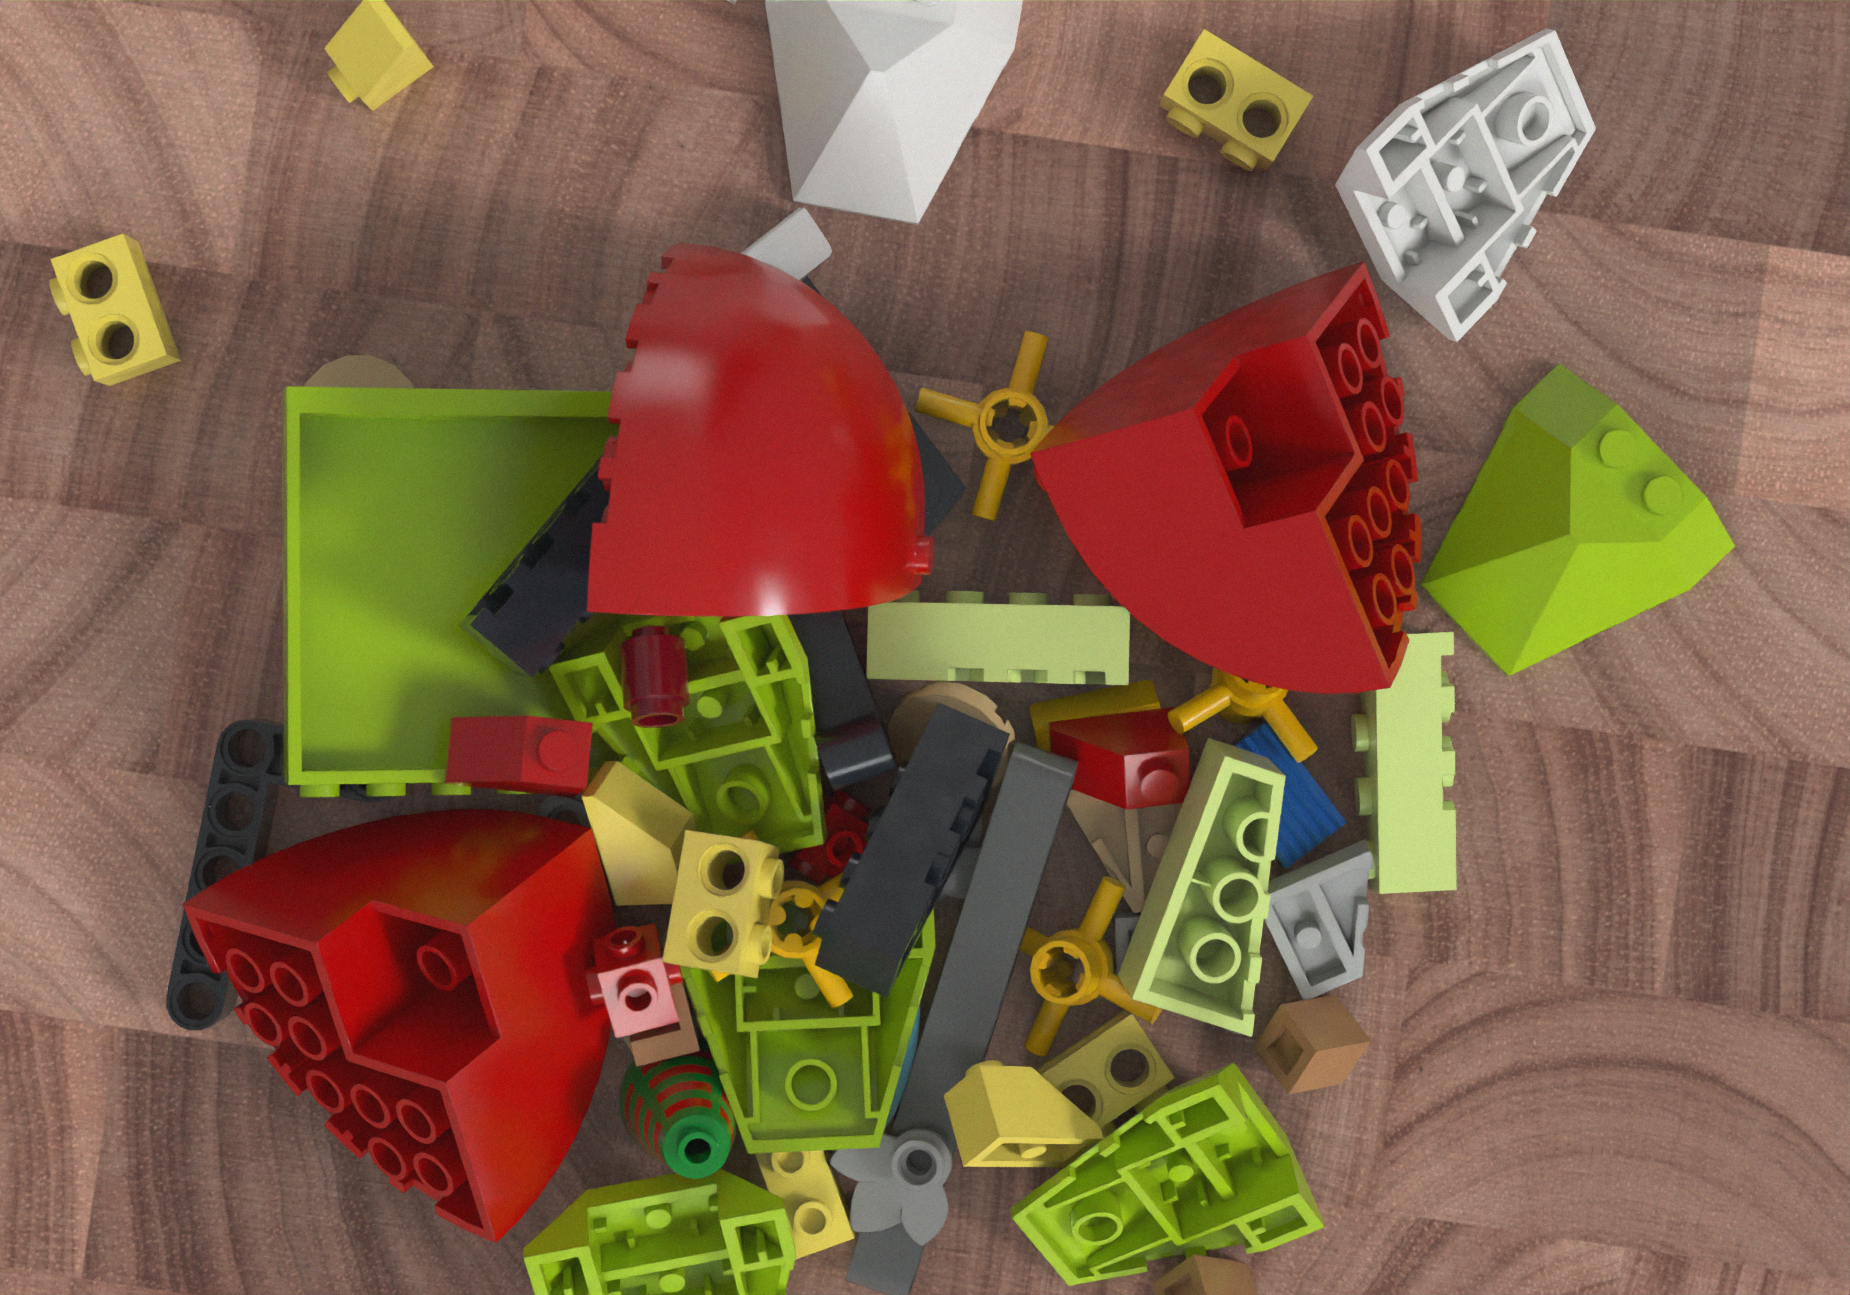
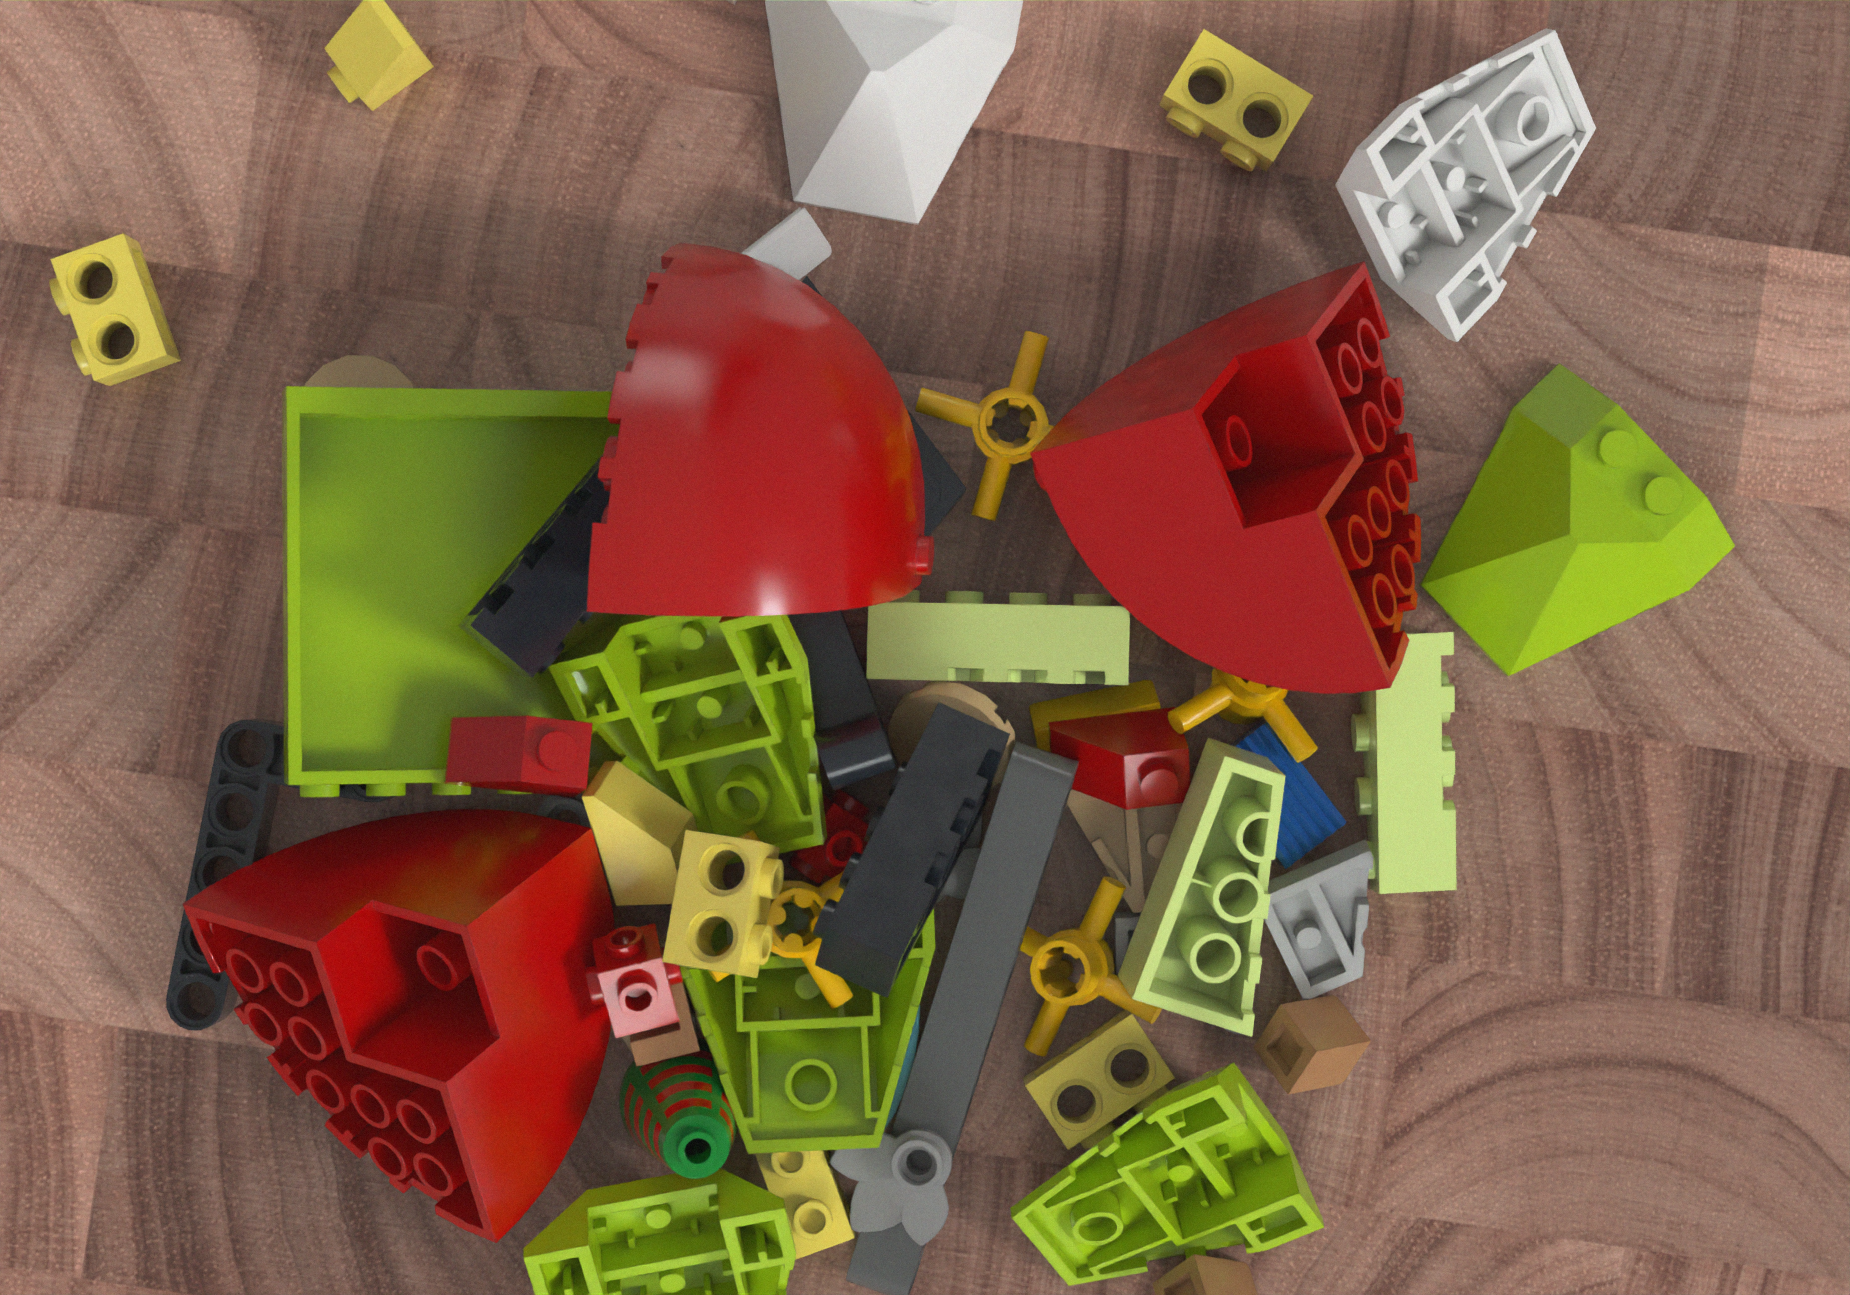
(654, 677): dark red brick -> none
(1016, 1119): light yellow slope -> none

